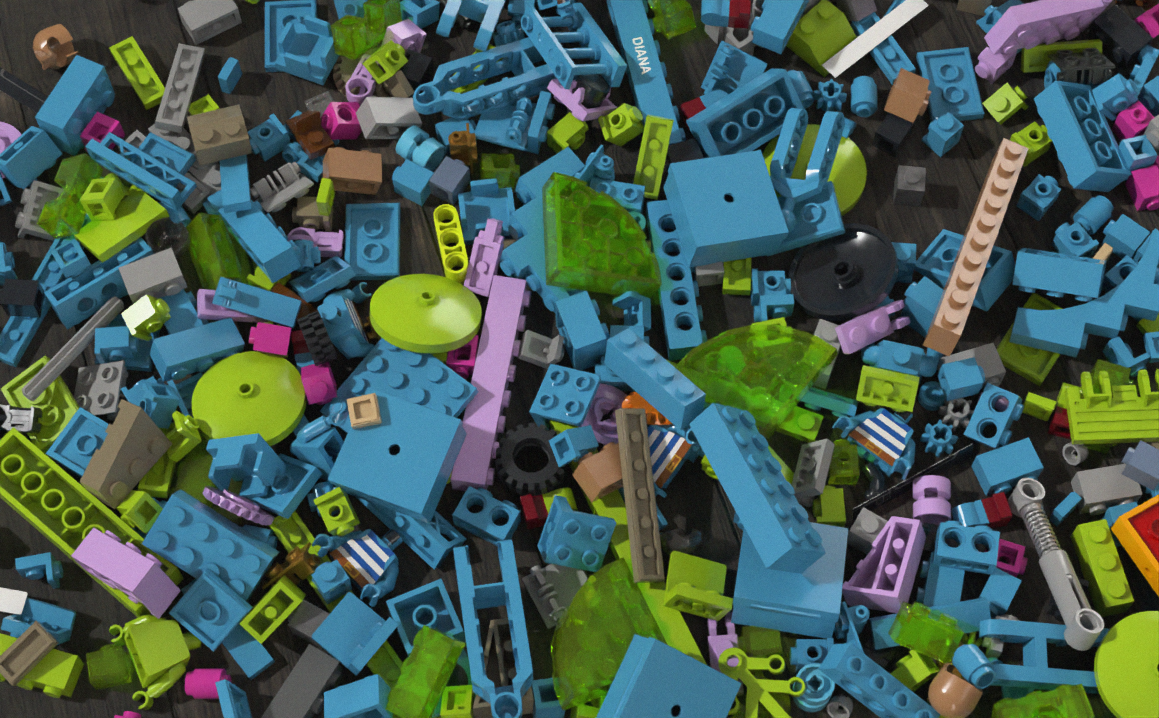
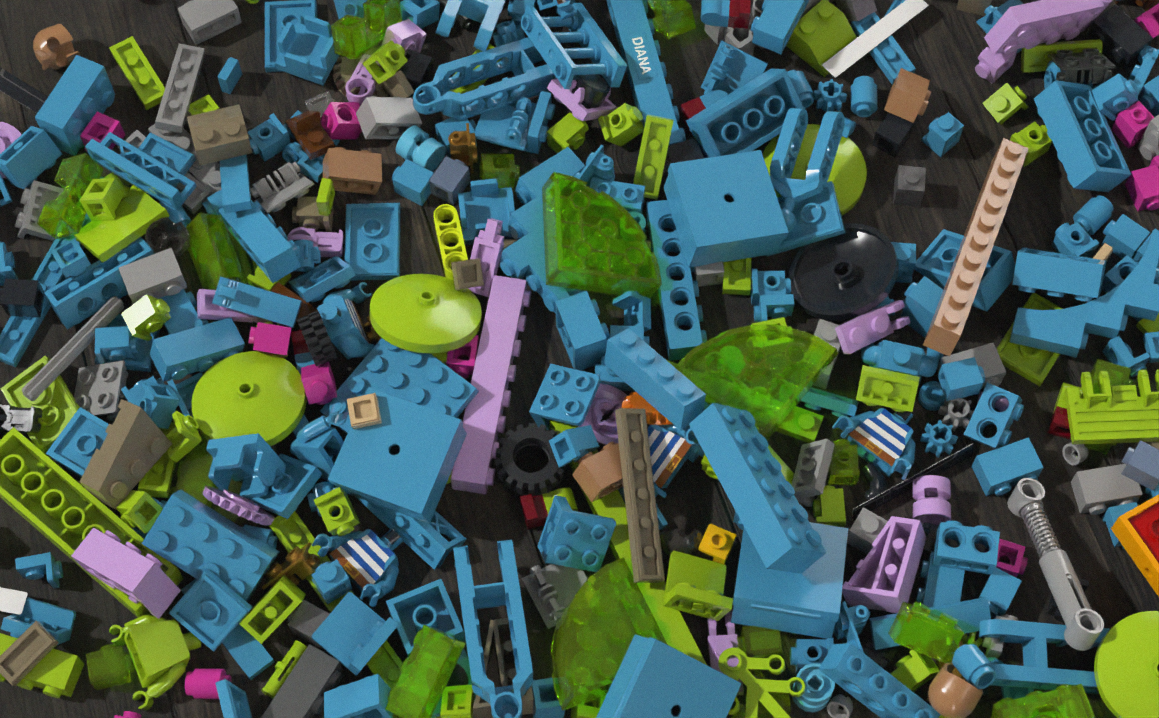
(273, 685): none -> lime pin
(467, 274): none -> dark tan tile
(482, 523): dark azure brick -> none
(541, 349): light grey bracket -> none
(717, 543): none -> yellow bracket
(951, 83): dark azure tile -> none
(985, 512): leg -> none
(1038, 406): lime tile -> none
(1039, 196): dark azure brick -> none
(1065, 508): dark azure tile -> none
(1102, 568): lime brick -> none
(1138, 152): dark azure brick -> none

